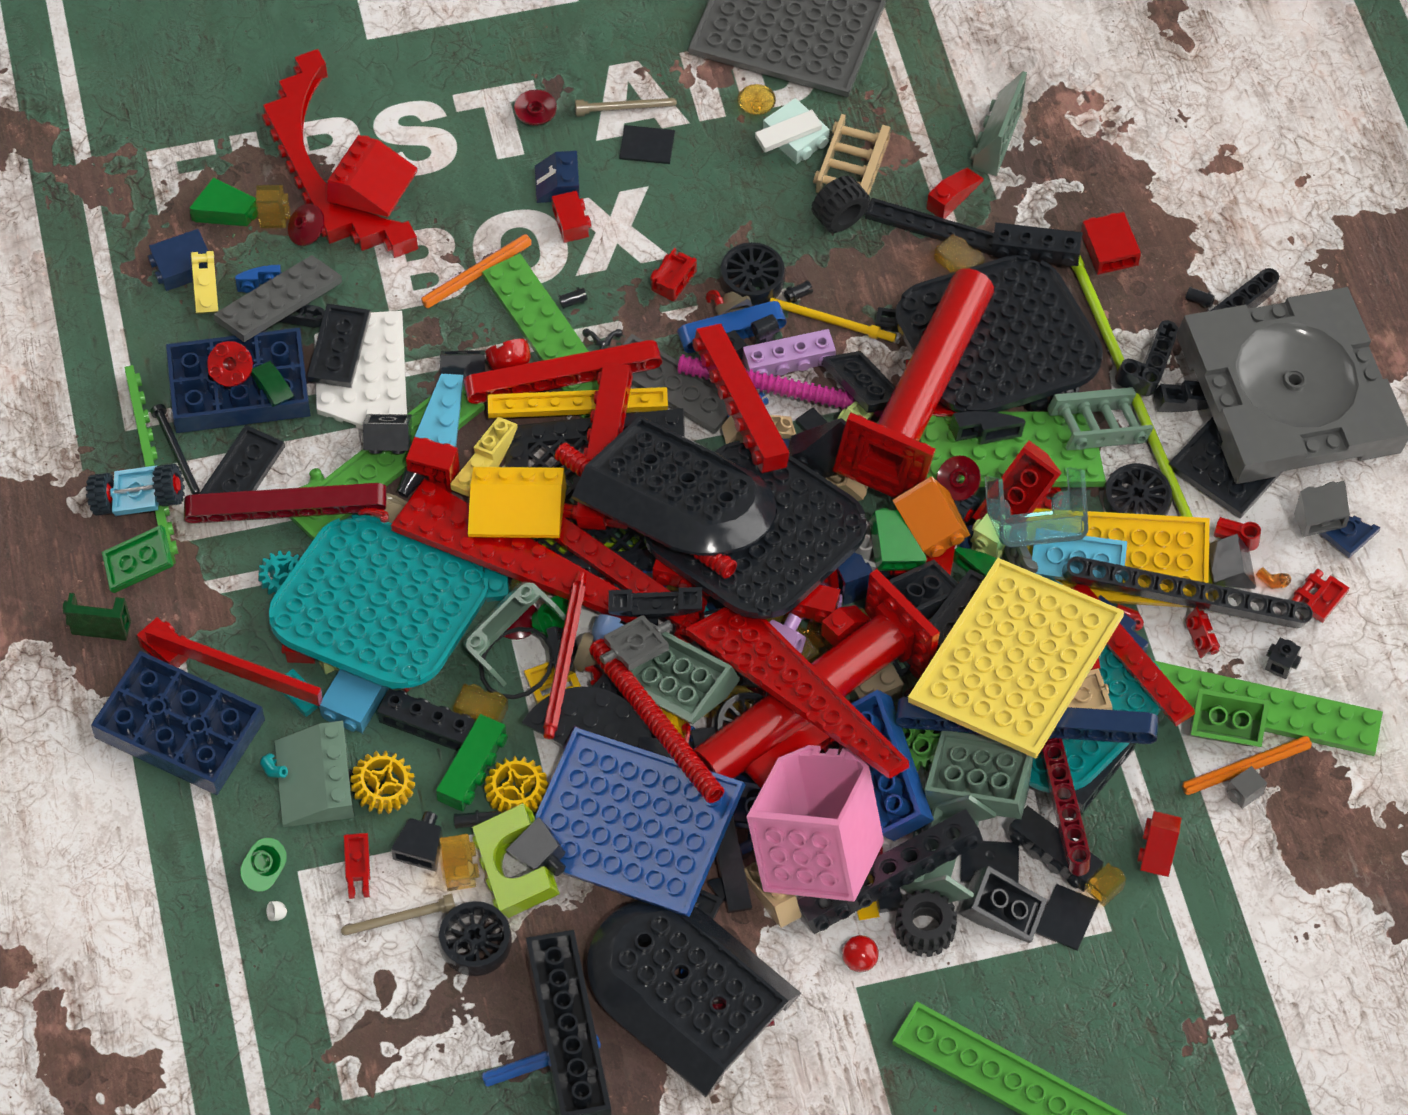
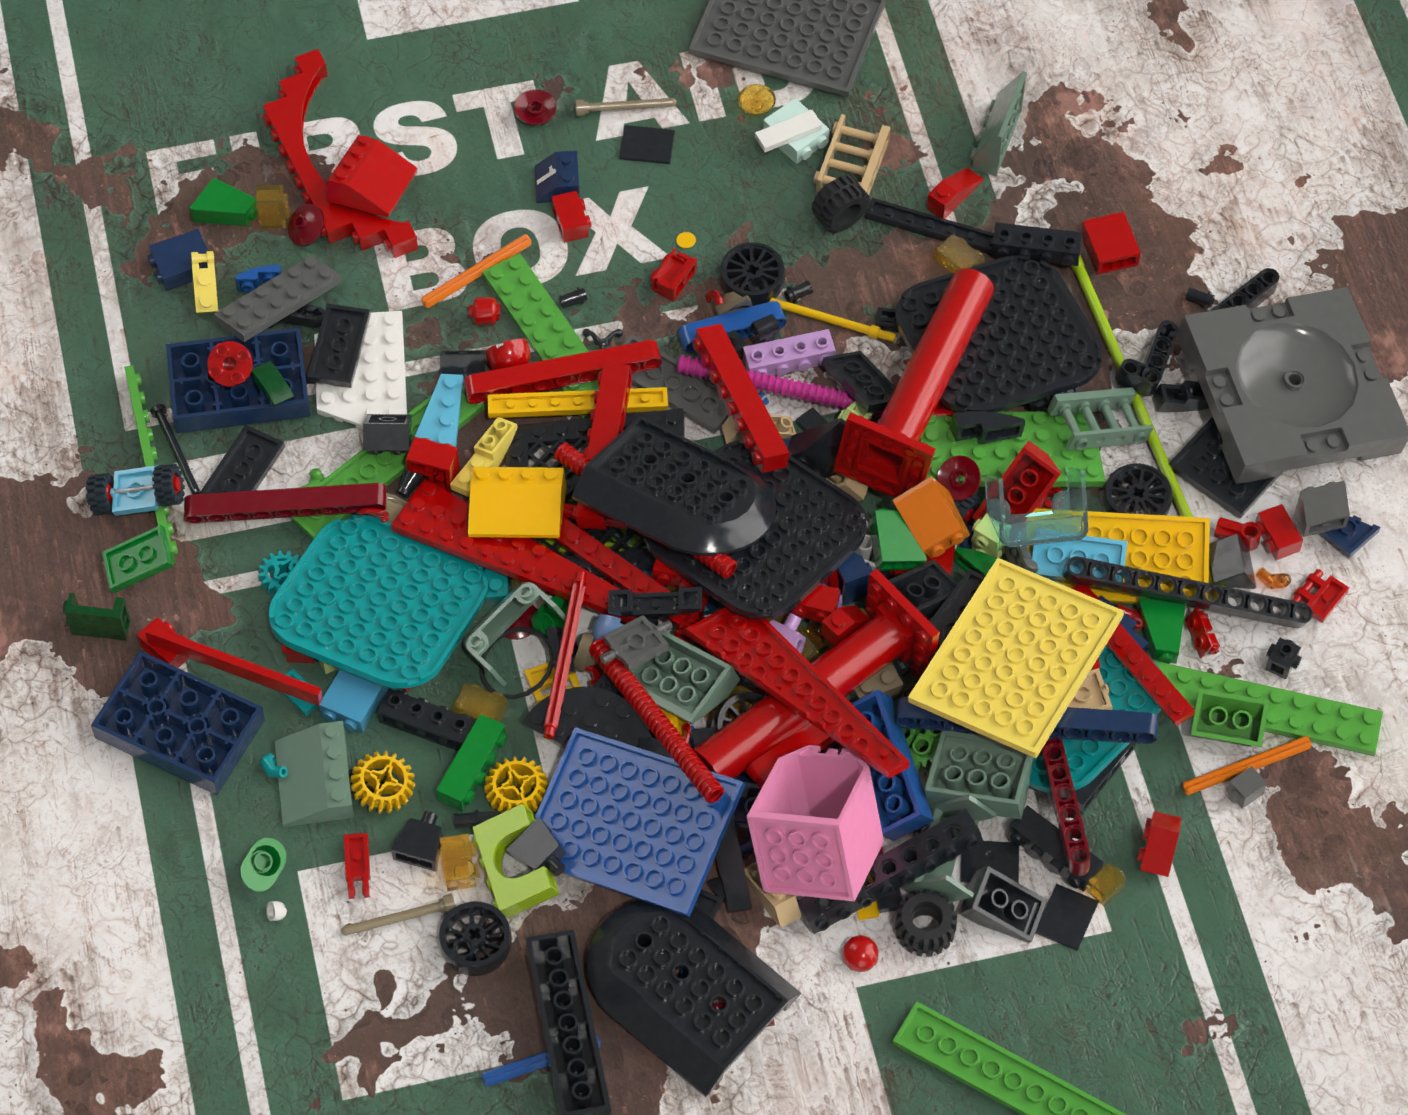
(484, 311): none -> red head
(686, 240): none -> yellow sticker
(1162, 627): none -> green slope
(1279, 532): none -> red brick

